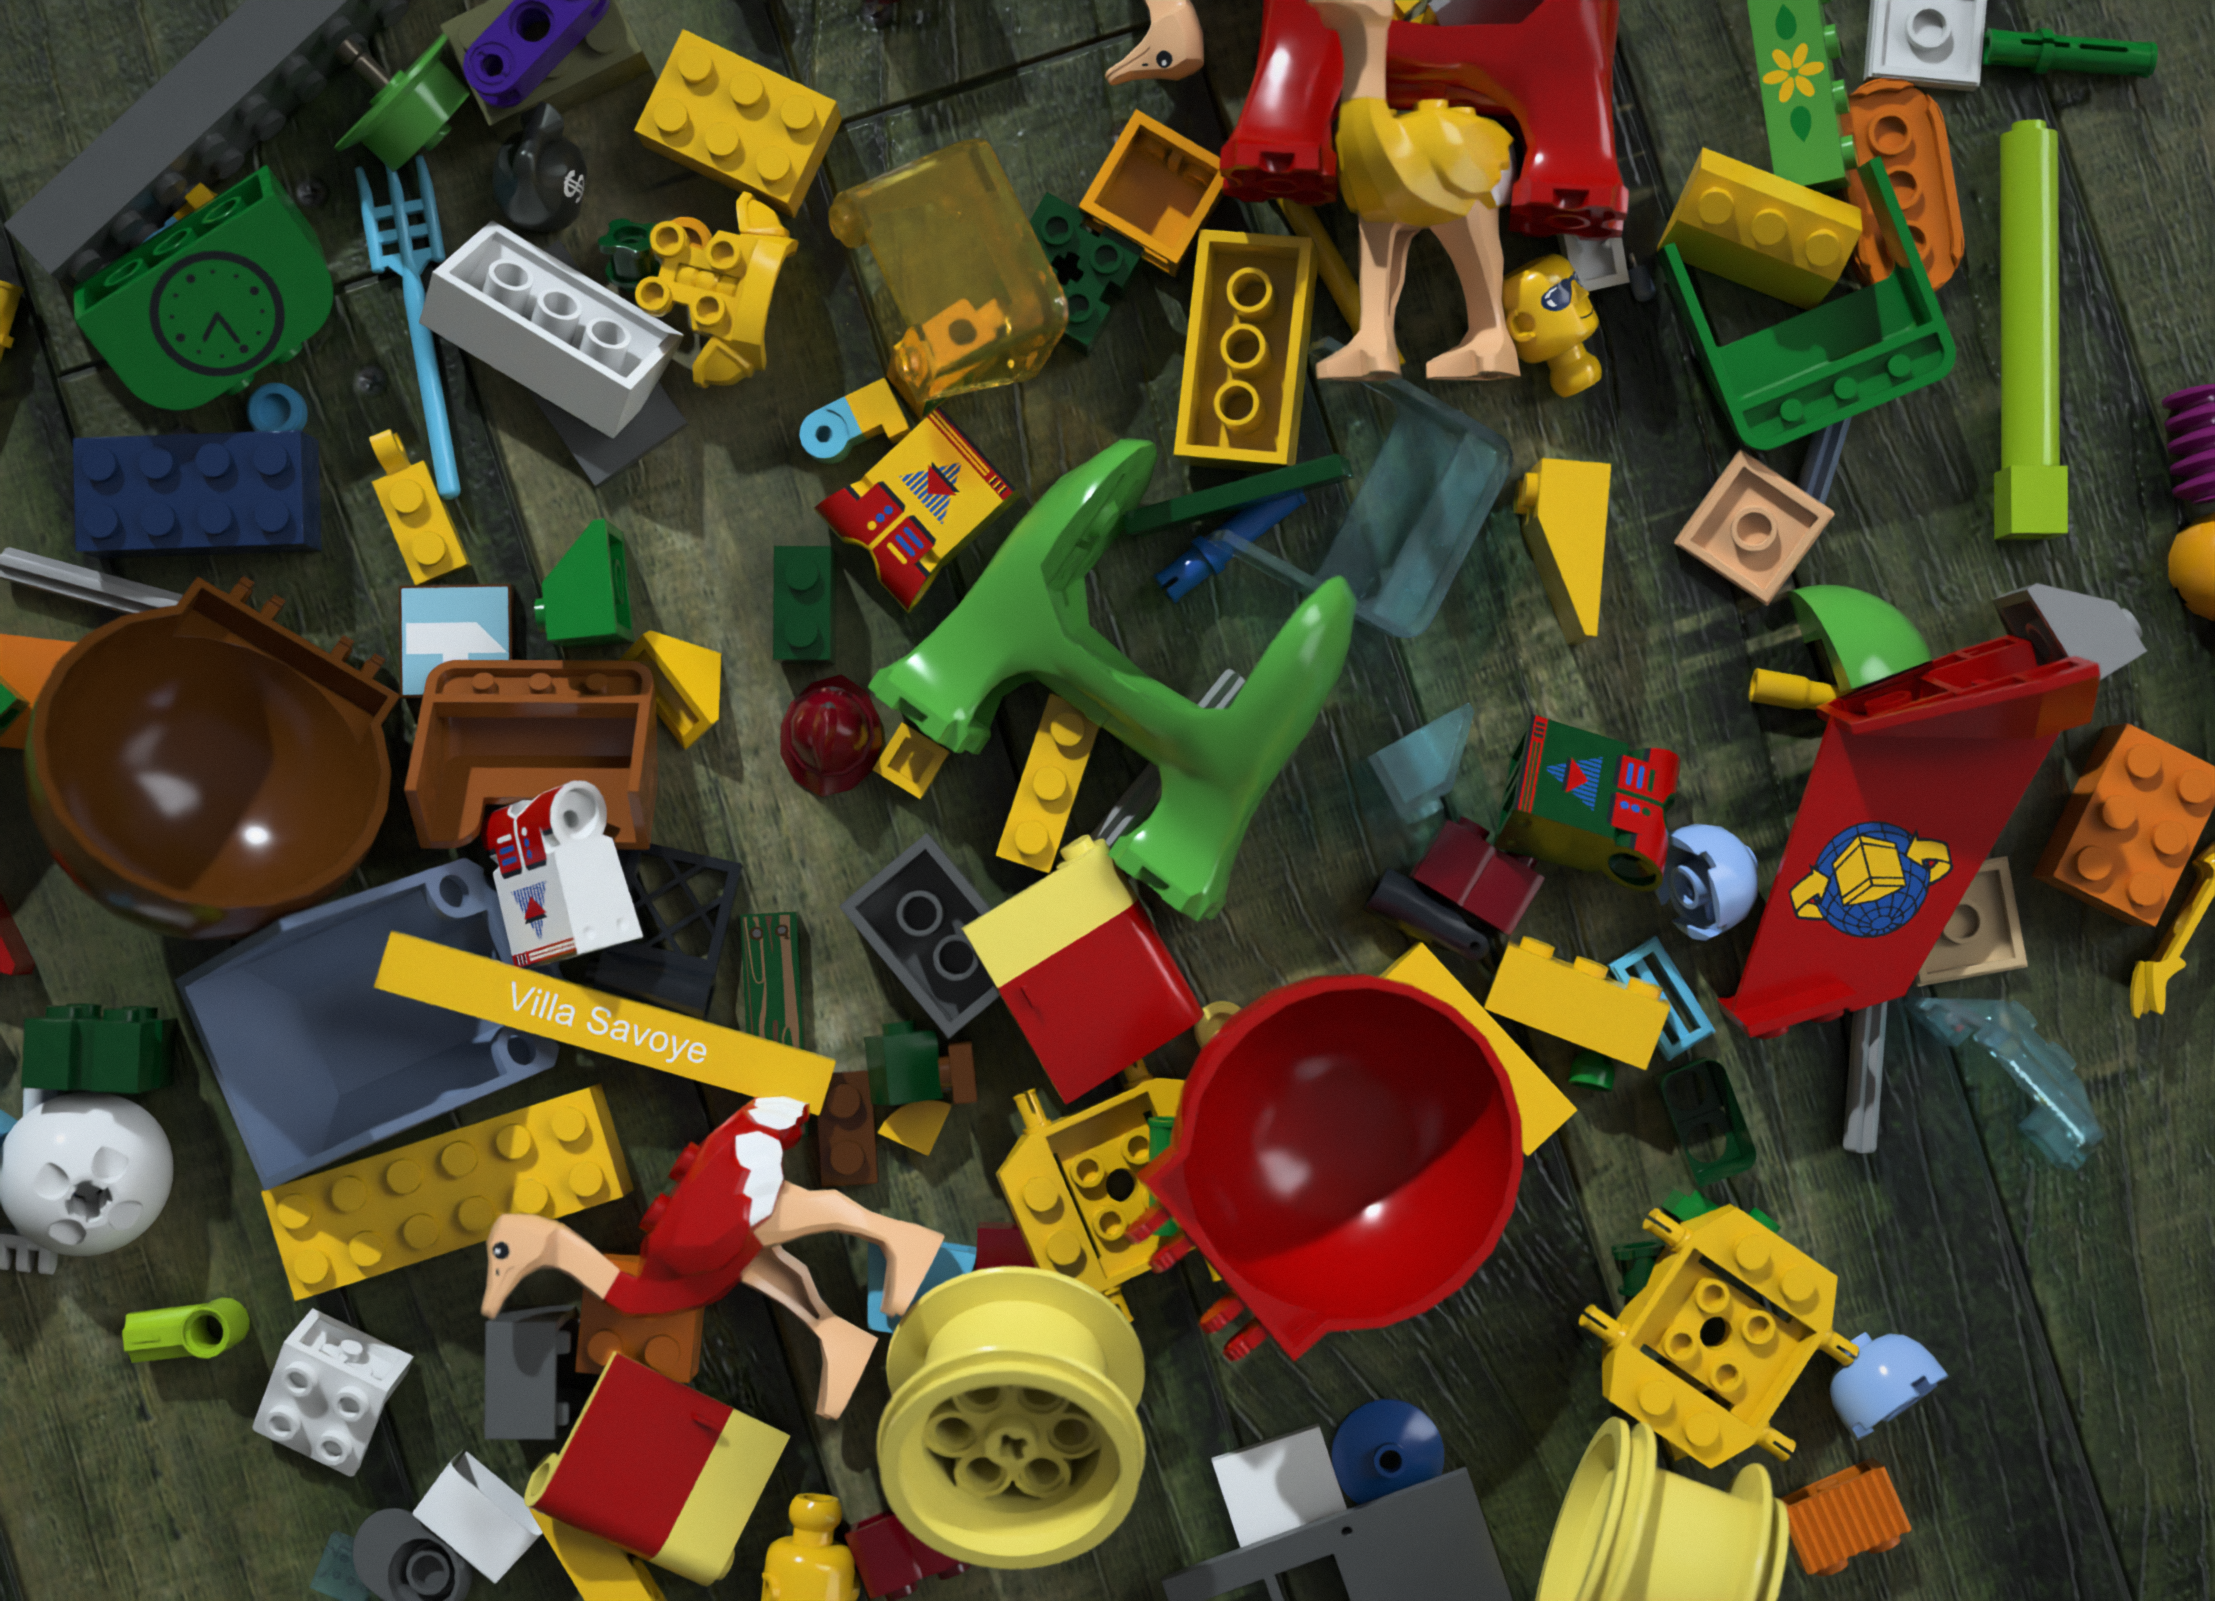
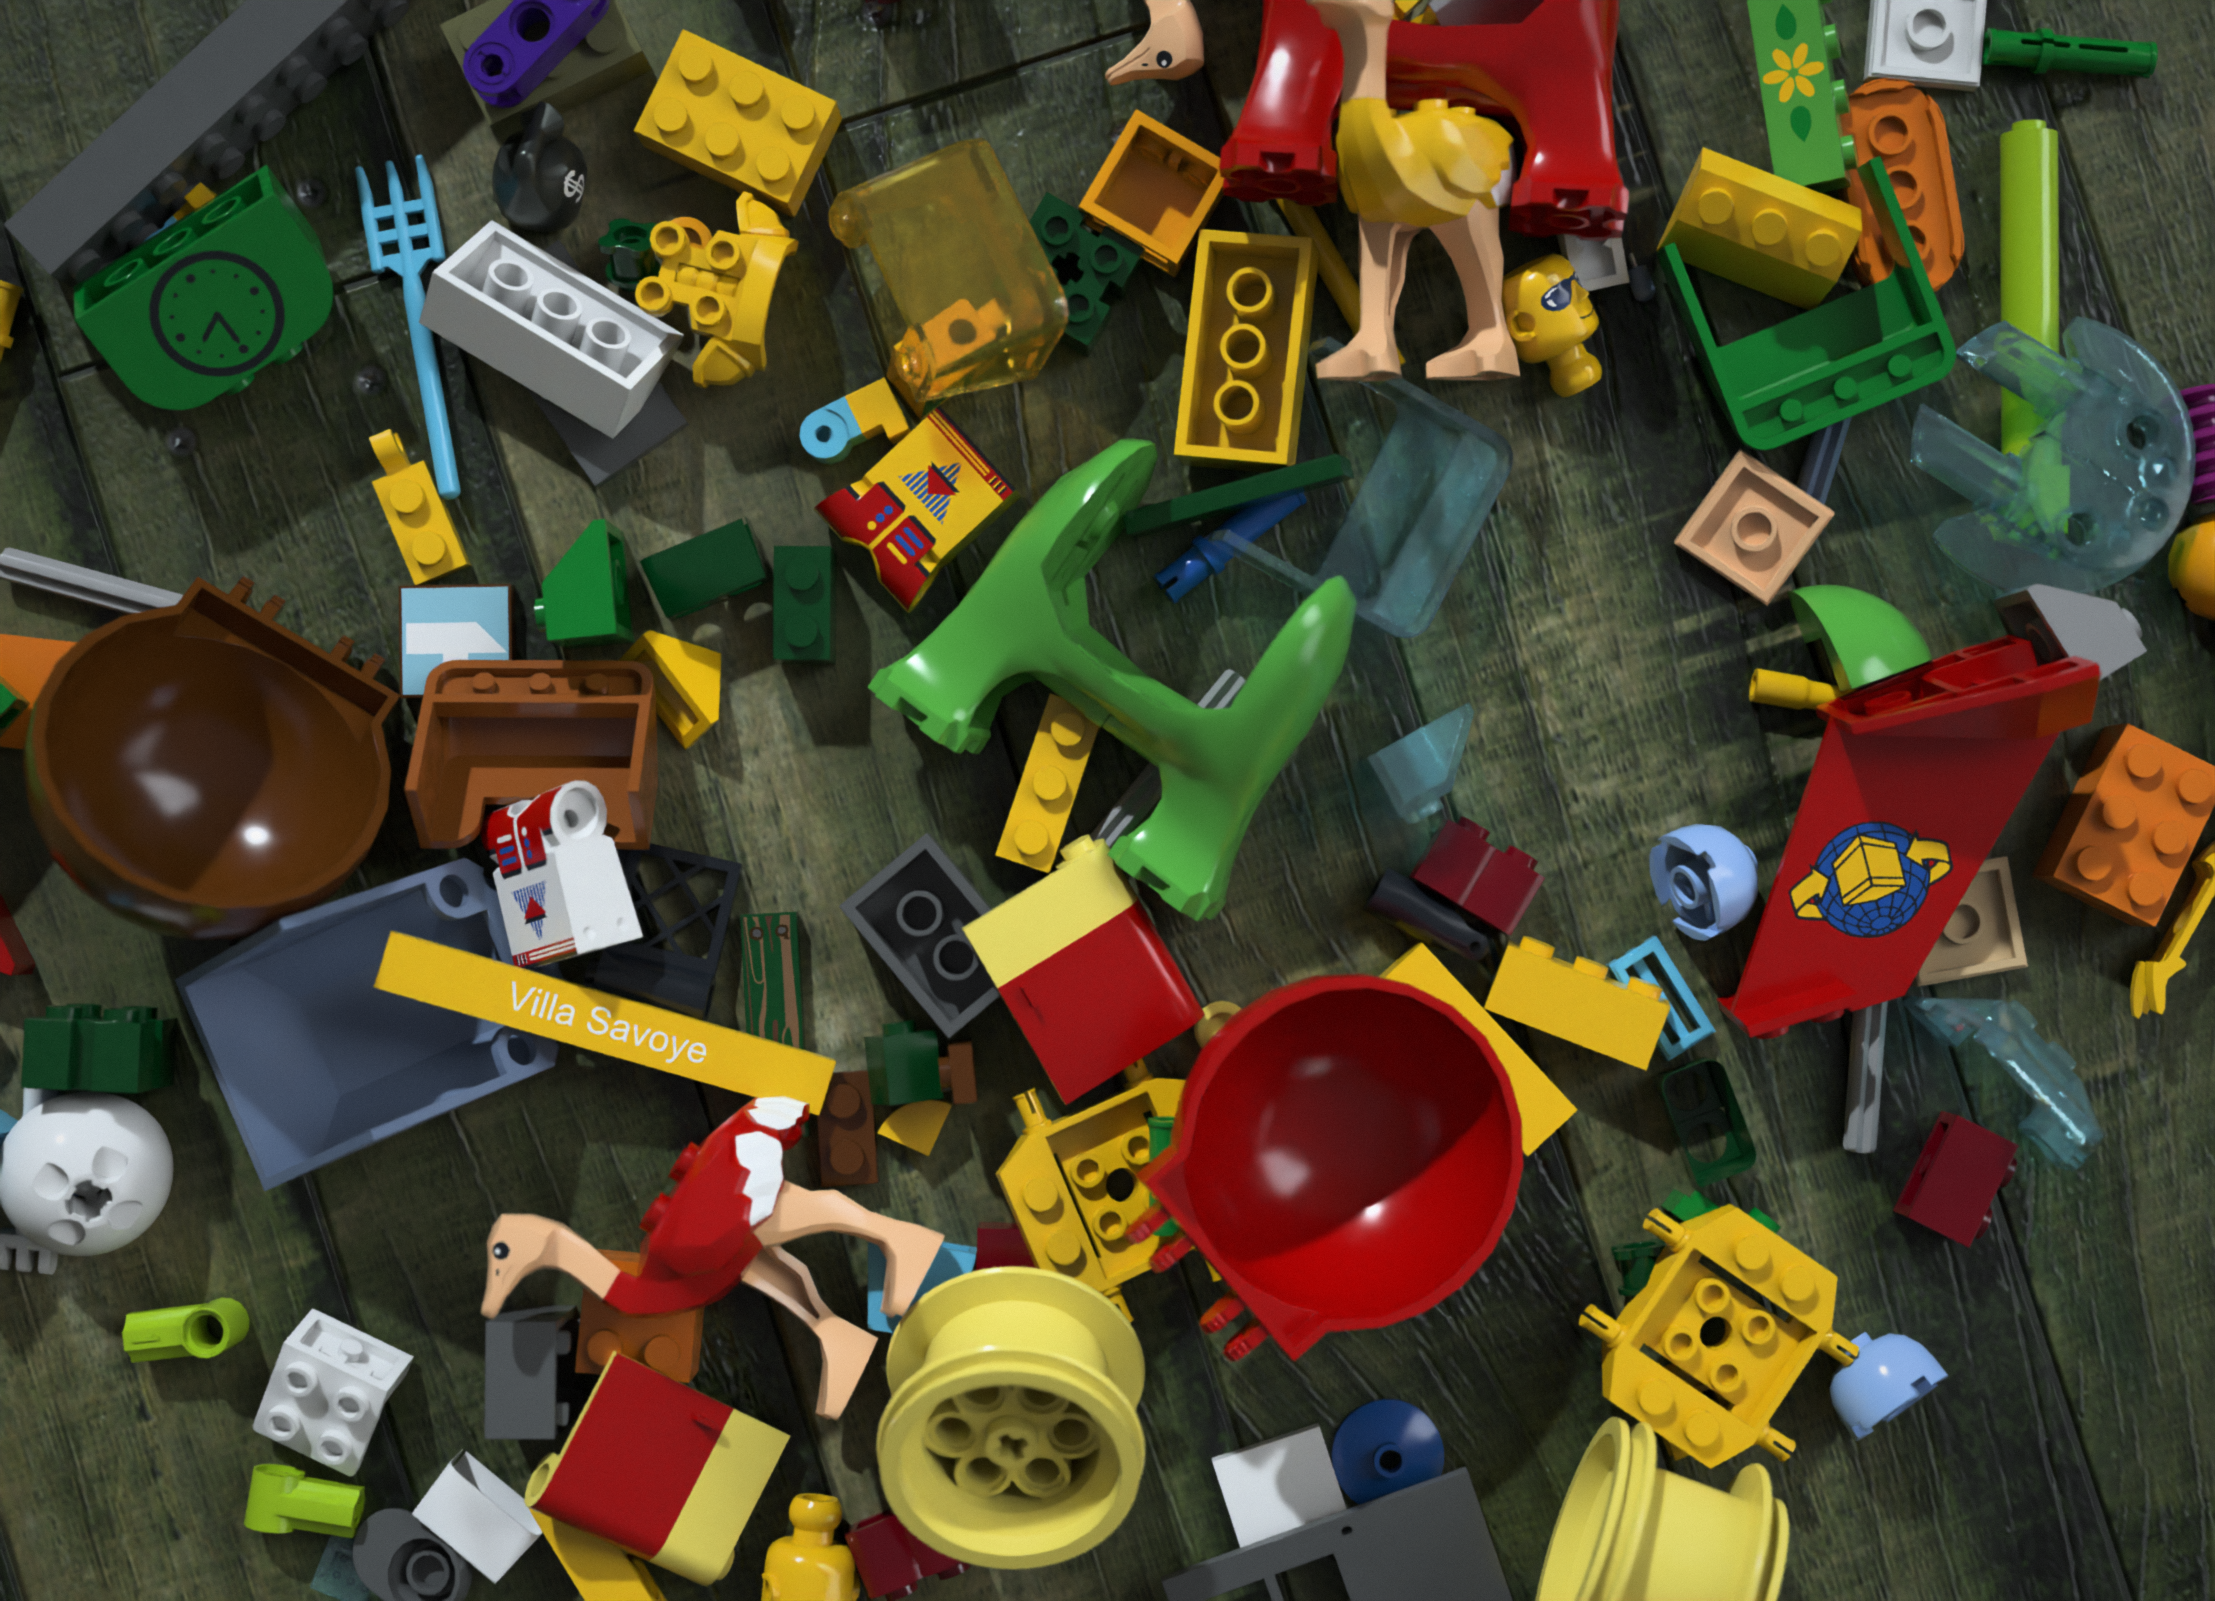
(197, 494): dark blue brick -> none
(276, 408): dark azure tile -> none
(287, 1501): none -> lime piece
(407, 108): bright green piece -> none
(446, 1191): yellow brick -> none
(706, 569): none -> dark green piece
(830, 736): dark red piece -> none
(911, 761): yellow tile -> none
(1565, 531): yellow slope -> none
(1588, 803): dark green piece -> none
(1592, 1071): green hinge -> none
(1844, 1517): orange brick -> none
(1957, 1179): none -> dark red brick
(2071, 468): none -> clear light blue piece

